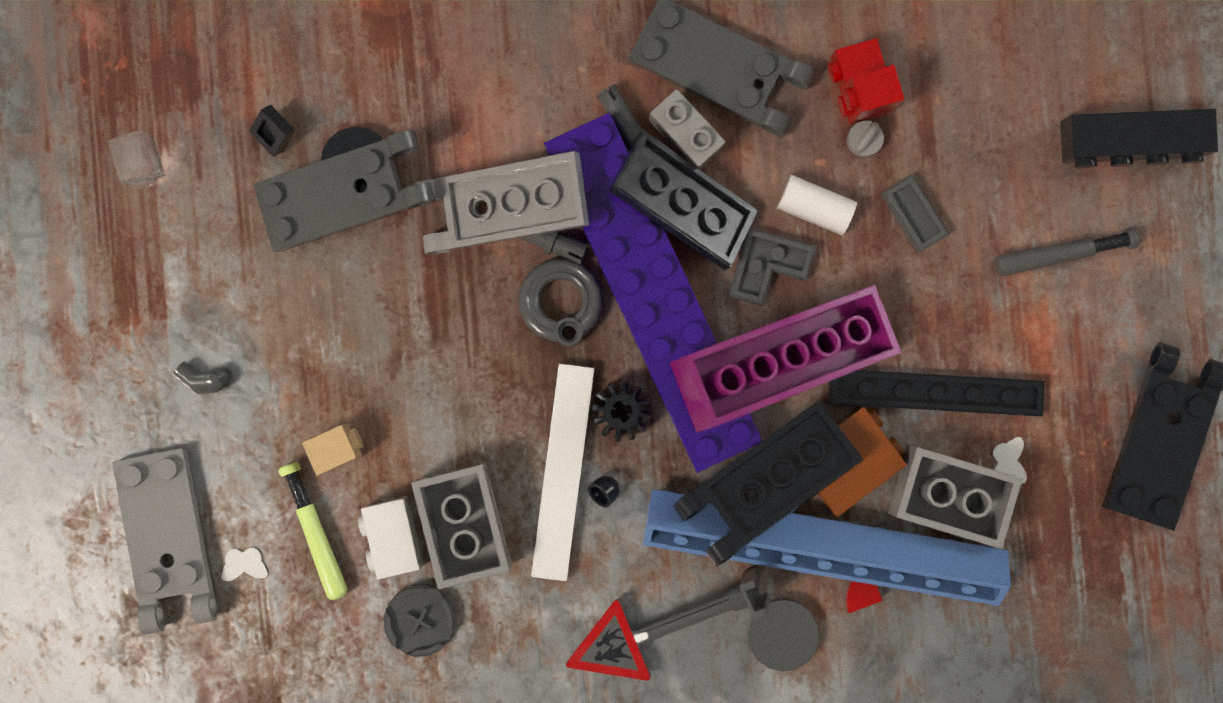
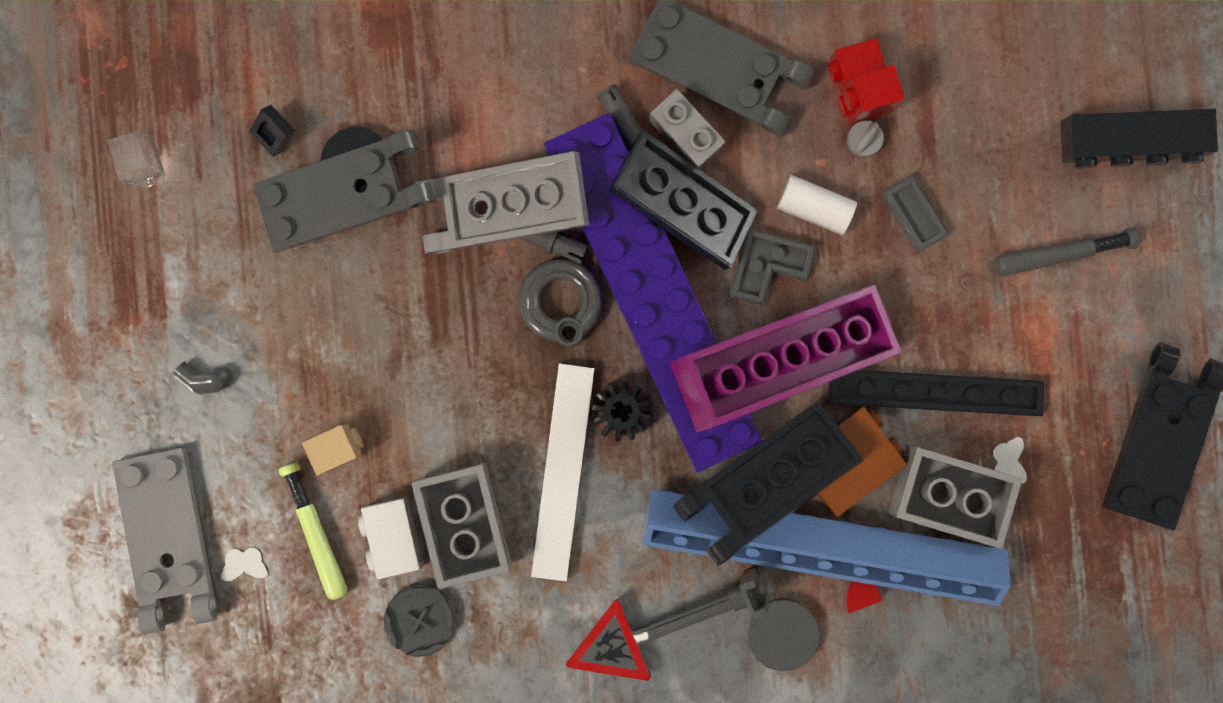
(604, 491): black hinge -> none

